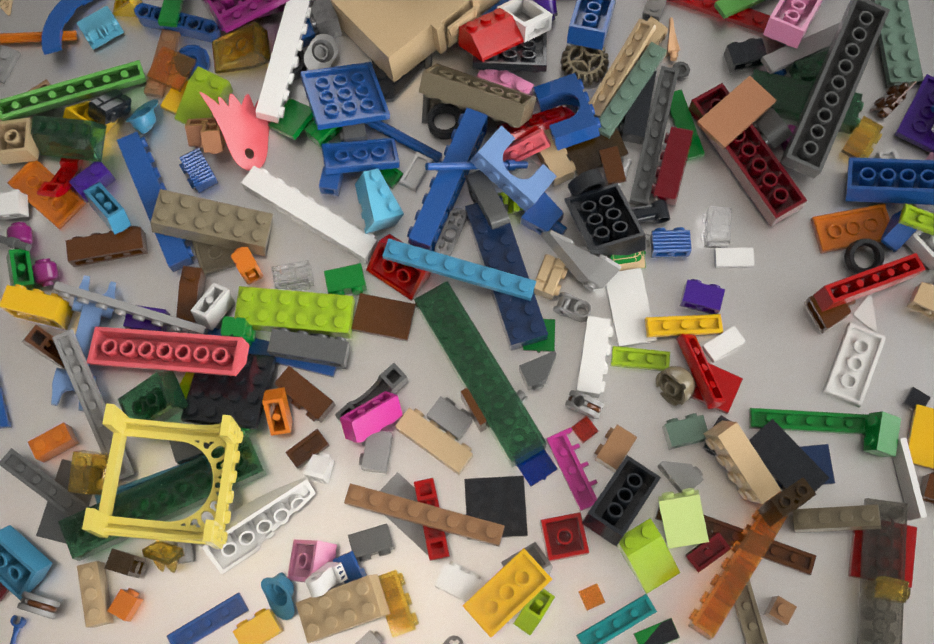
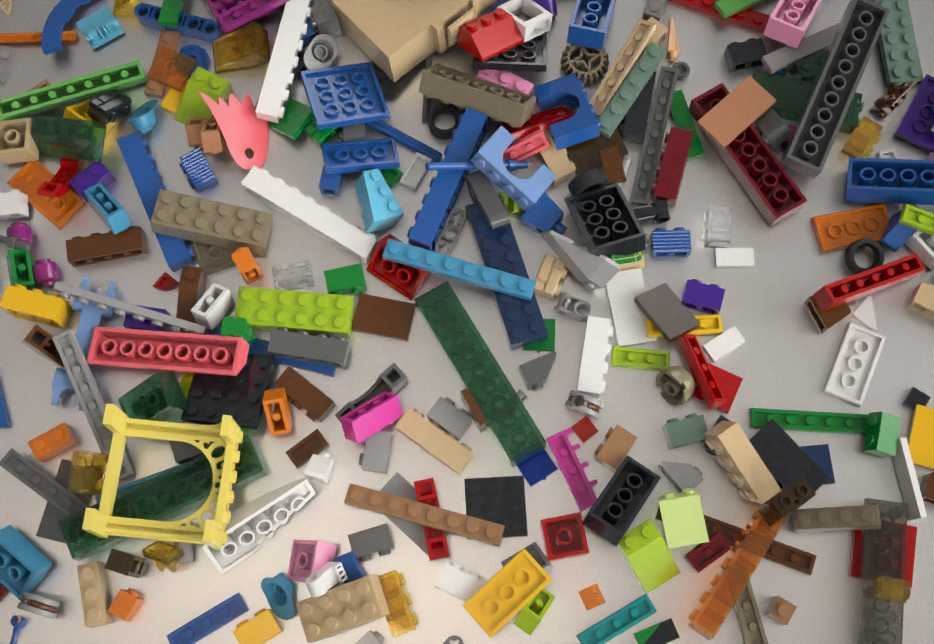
(166, 283): none -> red tile
(667, 312): none -> tile

